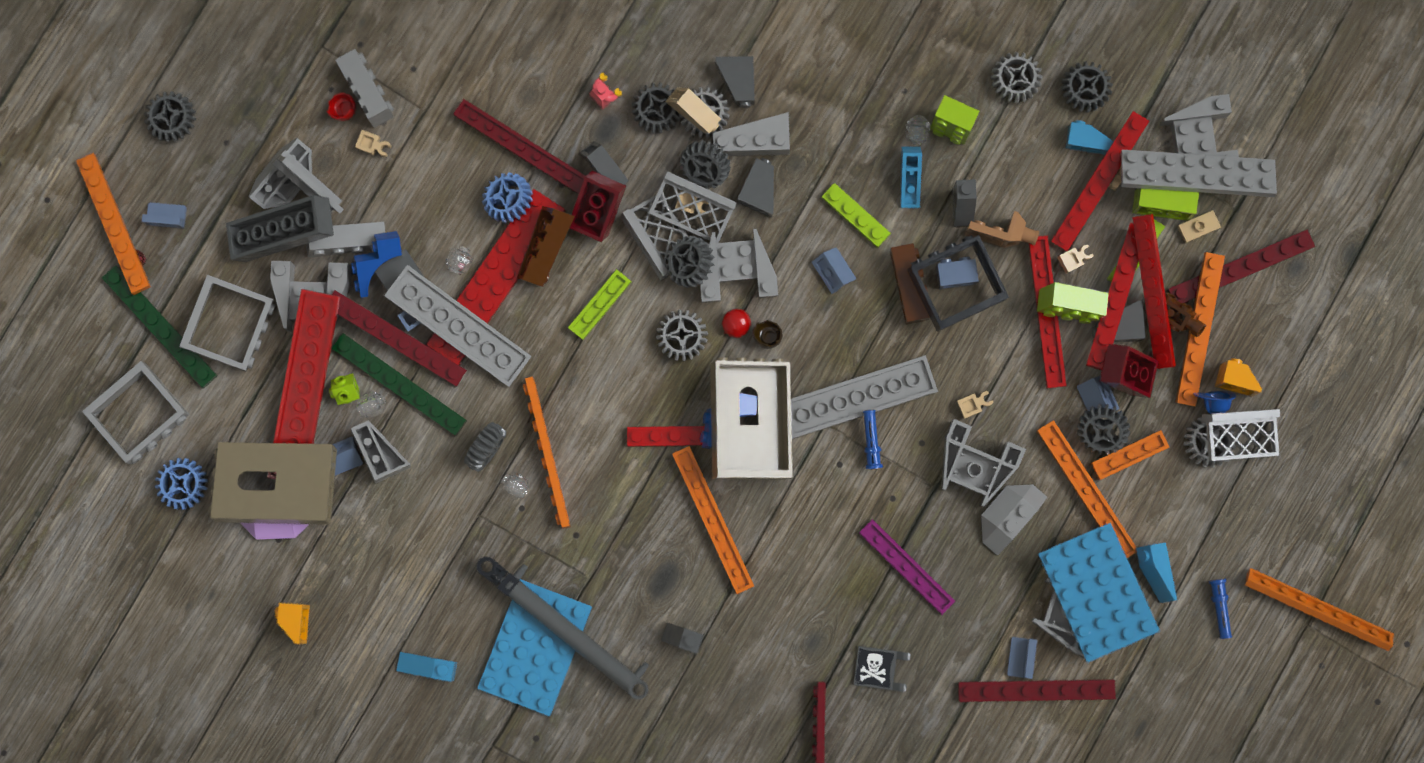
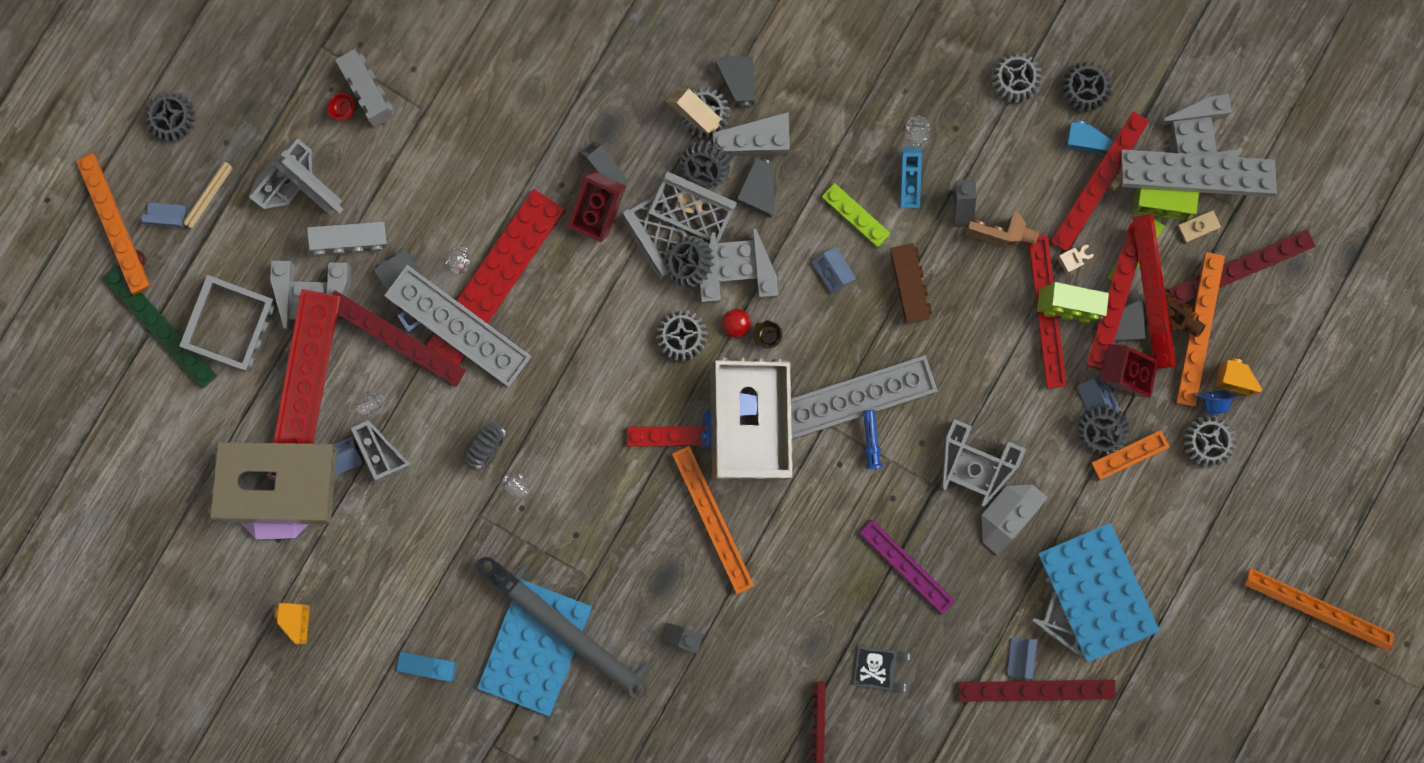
(115, 391): light grey window -> none
(187, 478): medium blue gear -> none
(207, 194): none -> tan axle
(280, 228): dark grey brick -> none
(344, 389): lime brick -> none
(364, 265): blue arch -> none
(370, 143): tan plate -> none
(399, 384): dark green plate -> none
(513, 200): medium blue gear -> none
(519, 146): dark red plate -> none
(544, 245): reddish brown wedge -> none
(548, 460): orange plate -> none
(599, 304): lime plate -> none
(602, 94): coral piece -> none
(641, 116): dark grey gear -> none
(954, 120): lime brick -> none
(957, 273): sand blue brick -> none
(971, 405): tan plate -> none
(990, 271): black window -> none
(1084, 484): orange plate -> none
(1156, 568): dark azure slope -> none
(1217, 598): blue pin -> none
(1238, 418): fence -> none

